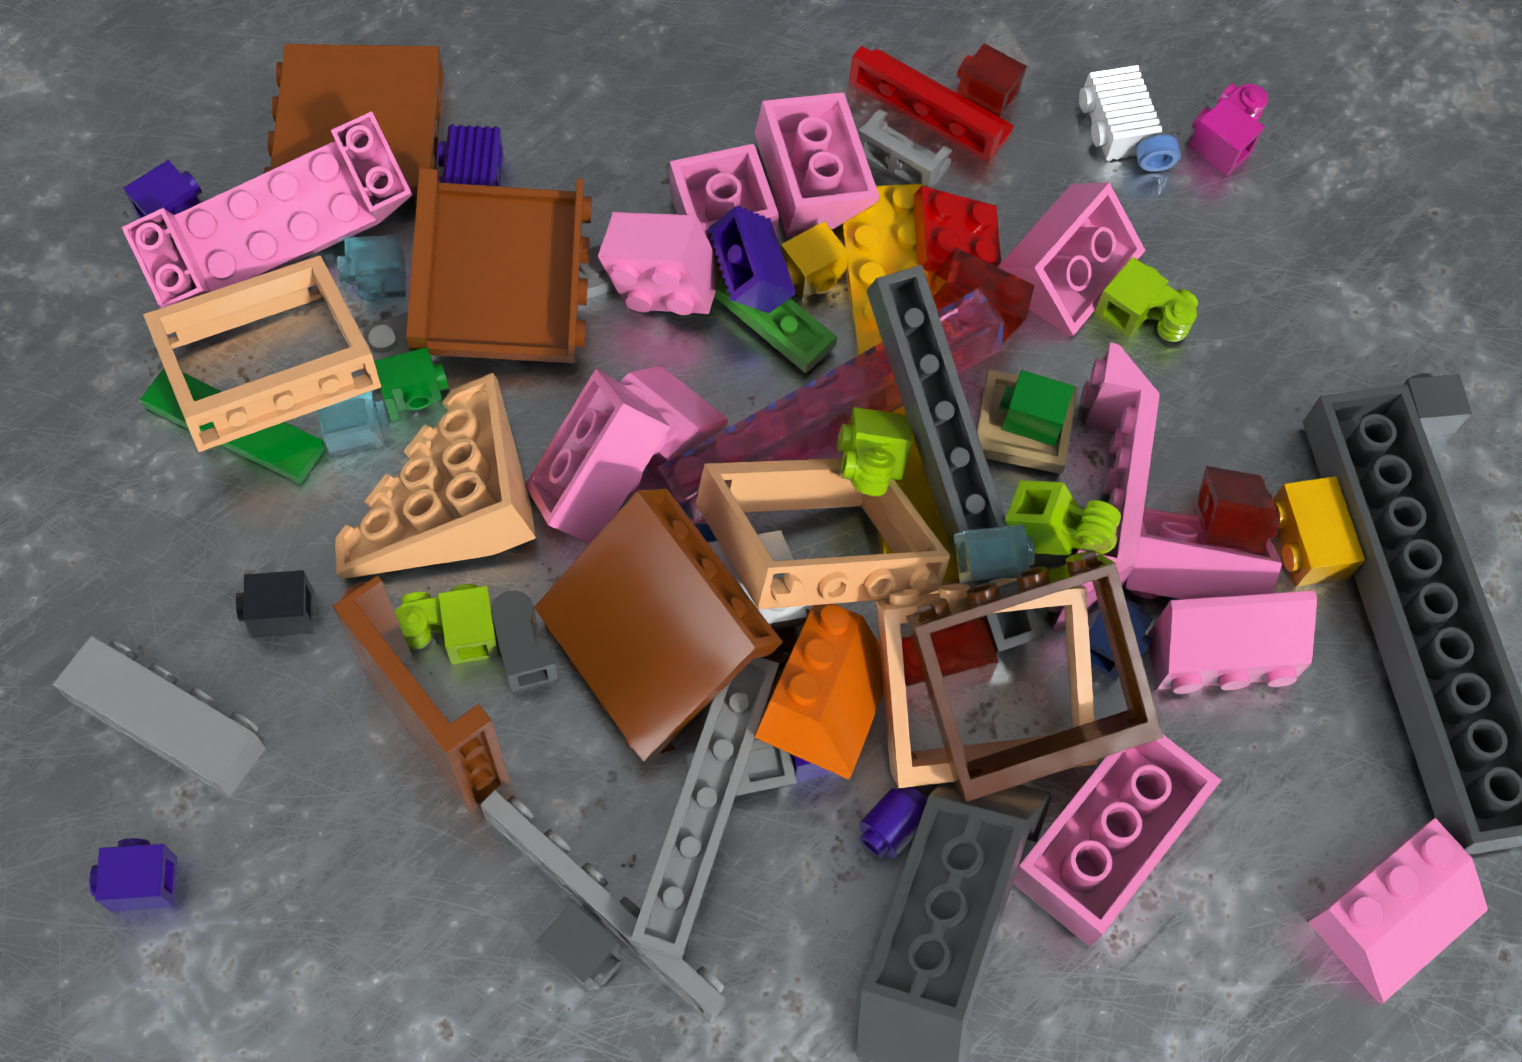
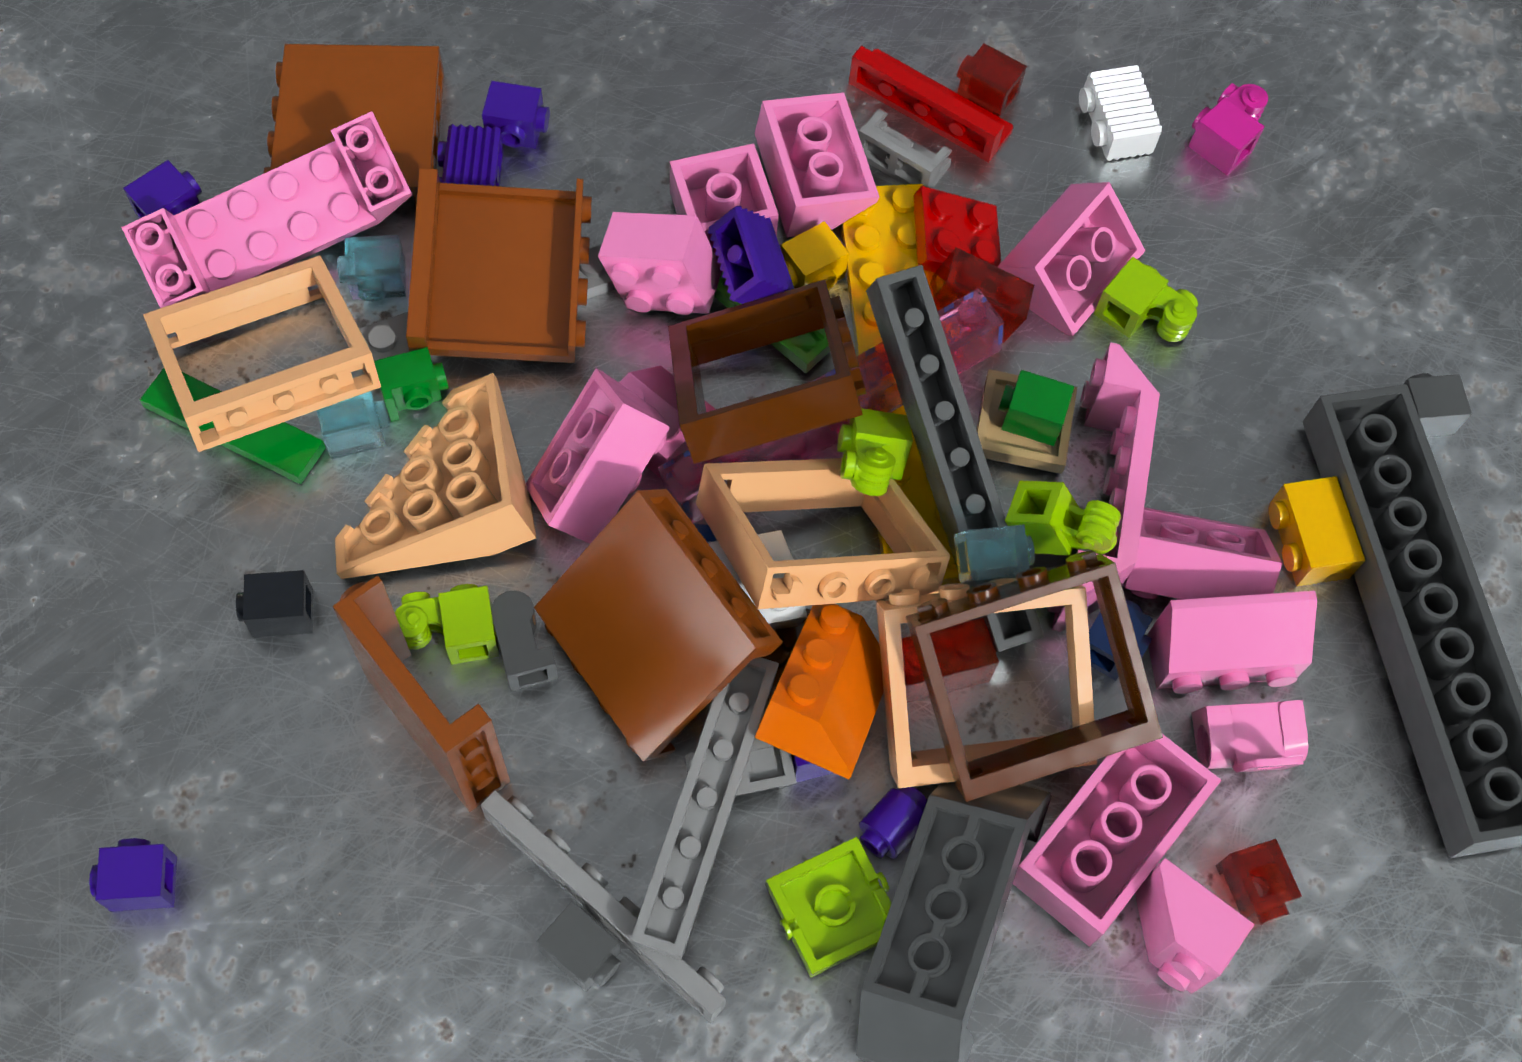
(161, 715): light grey brick -> none
(517, 112): none -> dark purple brick
(773, 414): none -> reddish brown window
(831, 905): none -> lime plate
(1158, 153): medium blue tile -> none
(1187, 928): none -> bright pink slope
(1236, 510): clear red brick -> none
(1251, 736): none -> bright pink piece
(1268, 868): none -> clear red brick
(1403, 910): bright pink slope -> none

